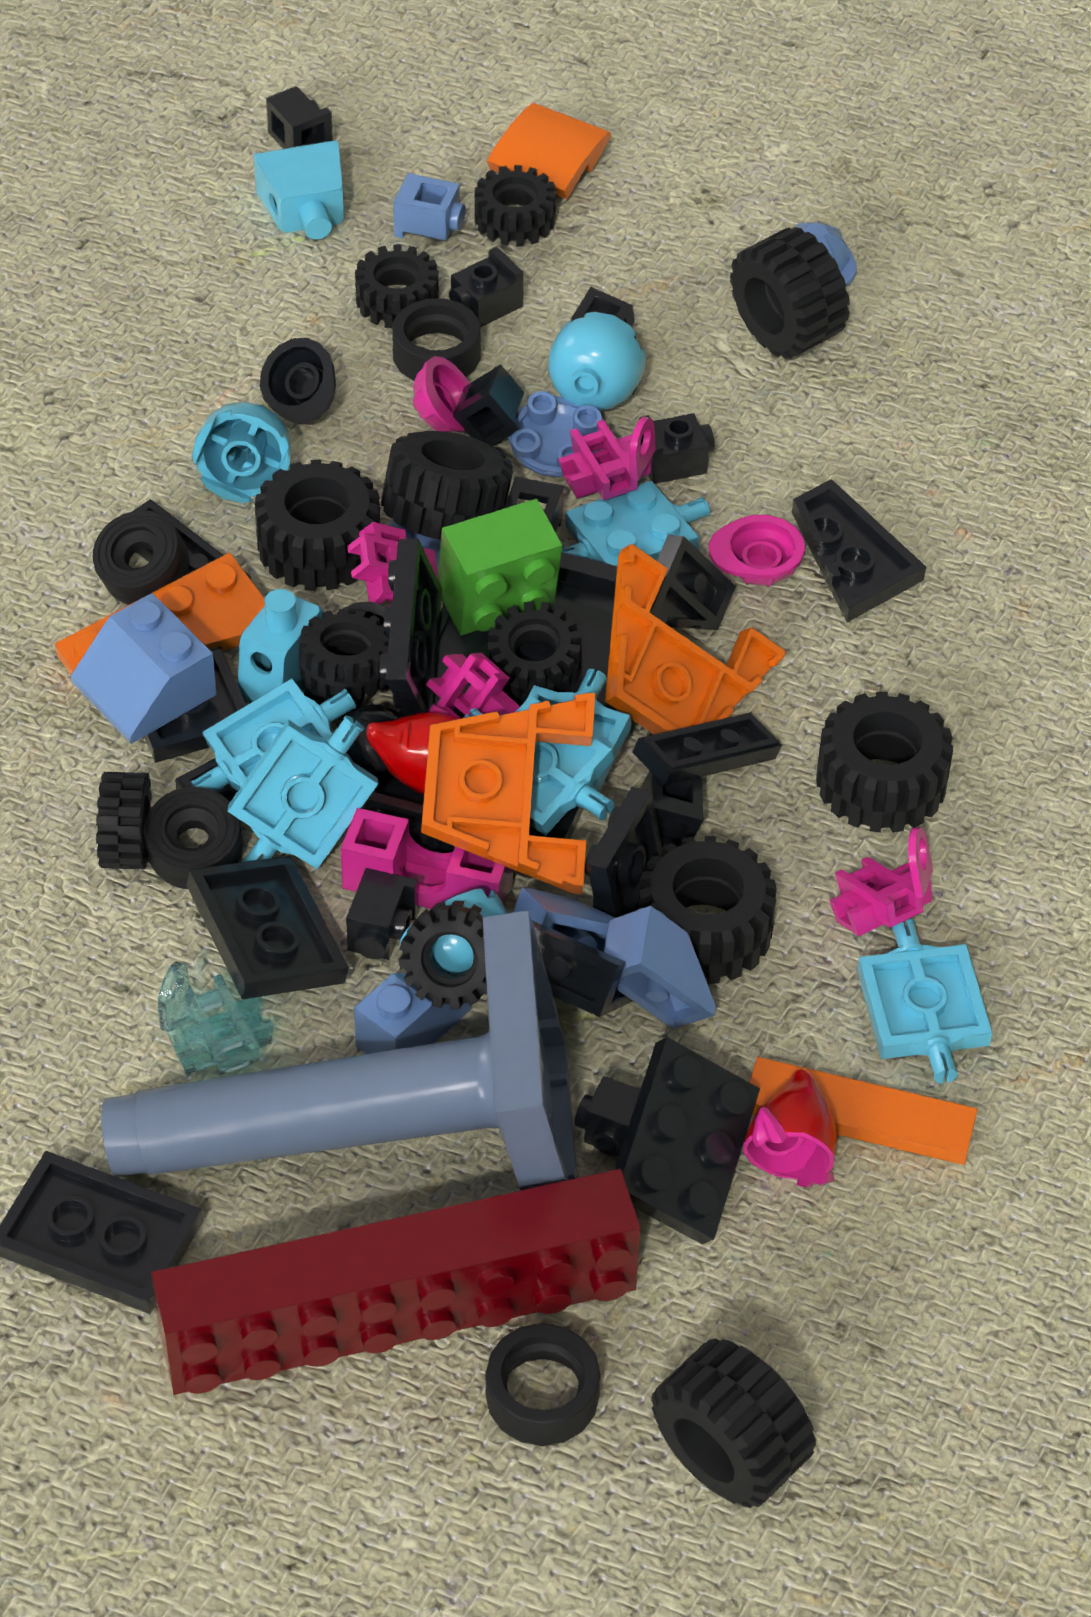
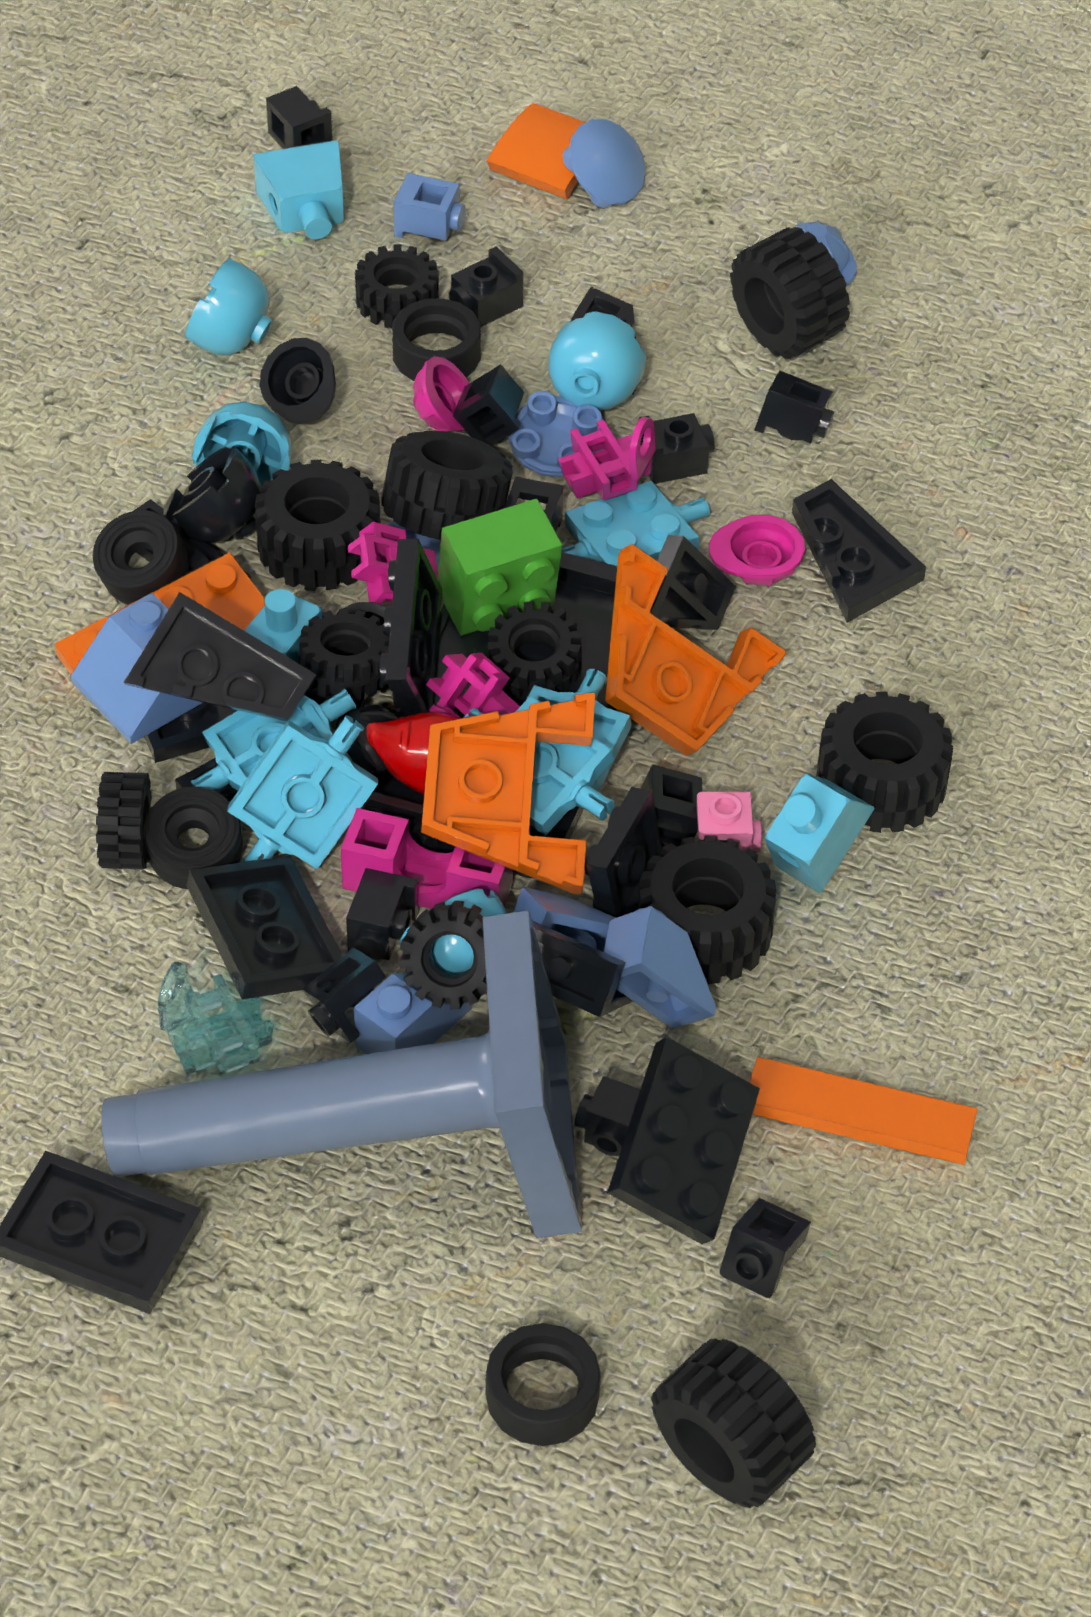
(217, 500): none -> black cylinder
(218, 664): none -> black wing
(231, 311): none -> medium azure cylinder
(341, 988): none -> black bracket
(396, 1281): dark red brick -> none
(515, 188): black tyre -> none
(605, 162): none -> medium blue dish
(706, 748): black tile -> none
(728, 817): none -> bright pink bracket
(762, 1246): none -> black bracket
(794, 1134): hat -> none
(796, 409): none -> black brick
(816, 830): none -> medium azure torso
(885, 896): dark pink piece -> none
(924, 1001): medium azure plate -> none

